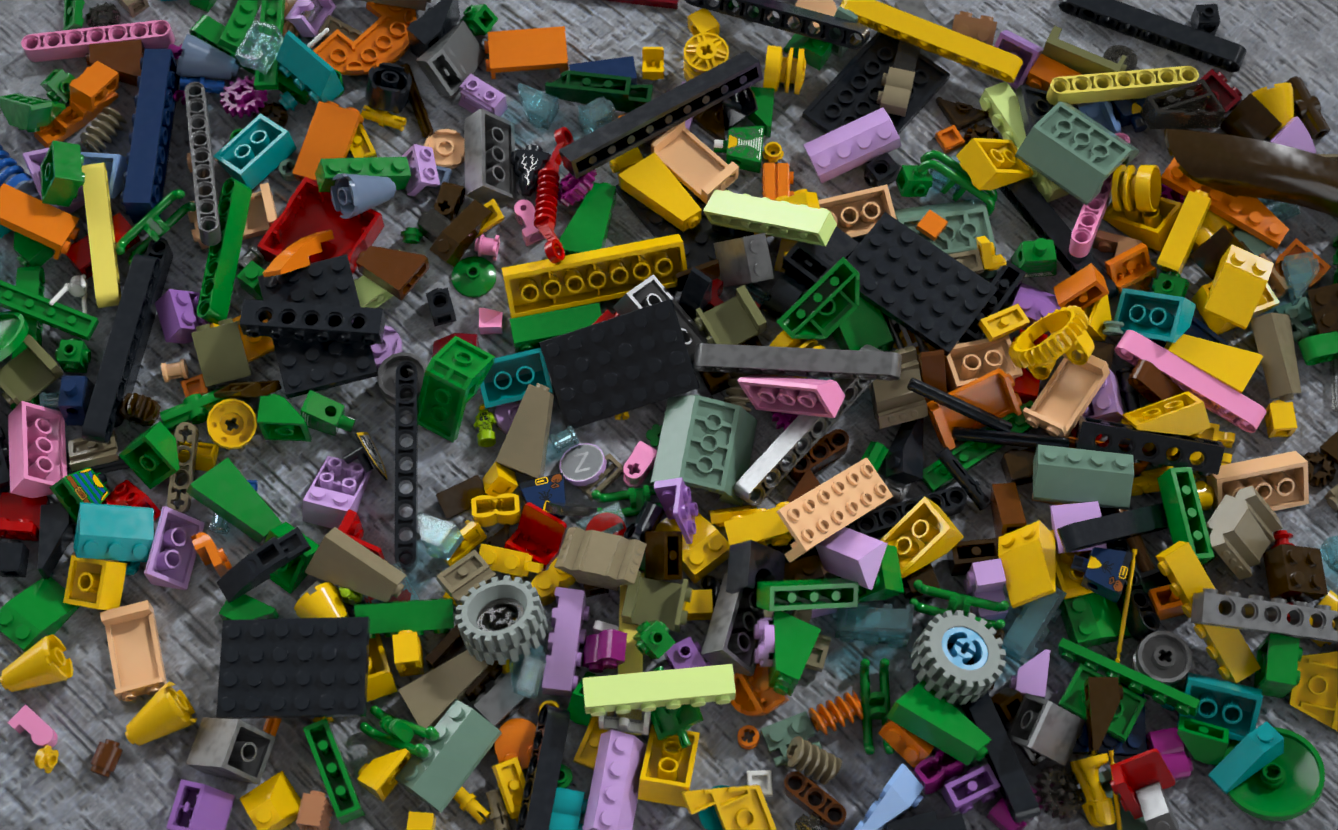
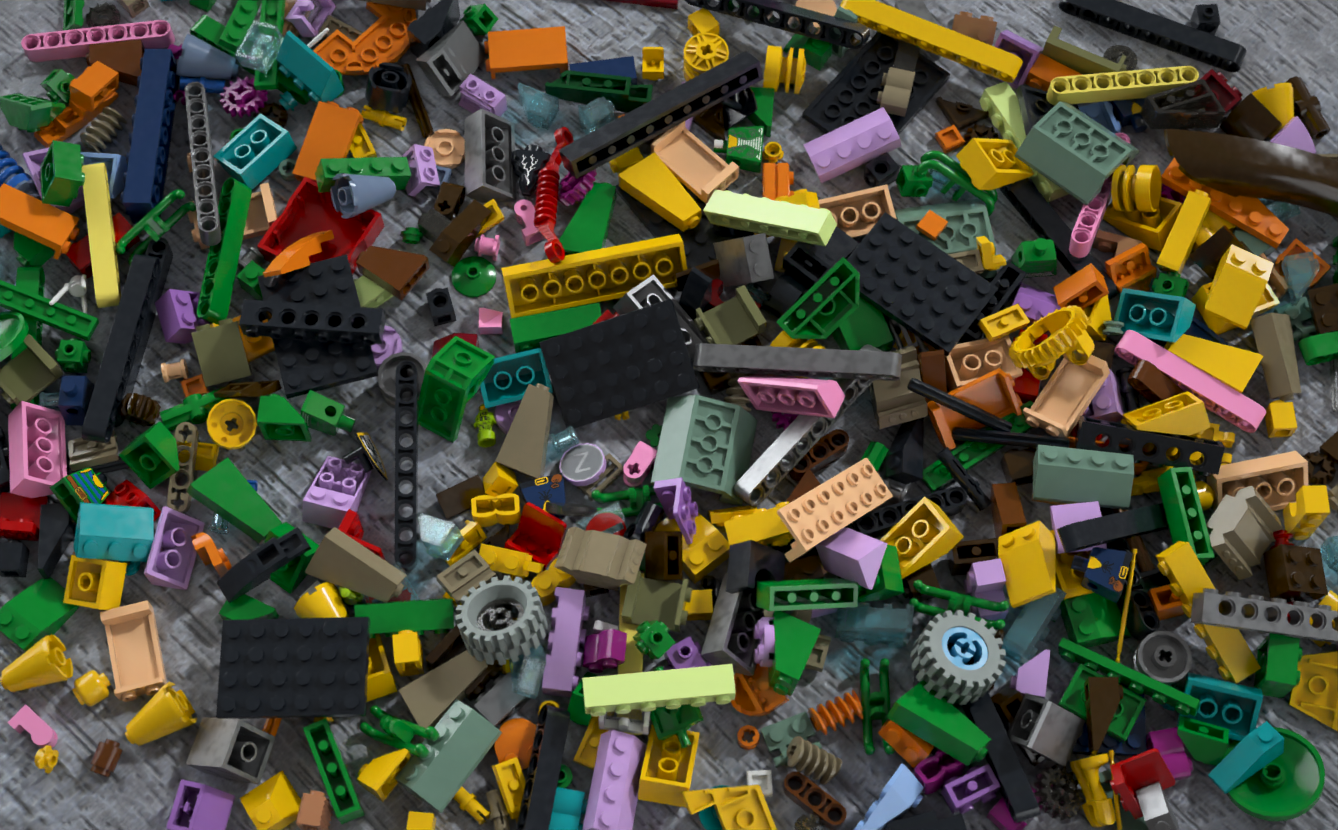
(91, 688): none -> yellow head
(1308, 513): none -> yellow arch

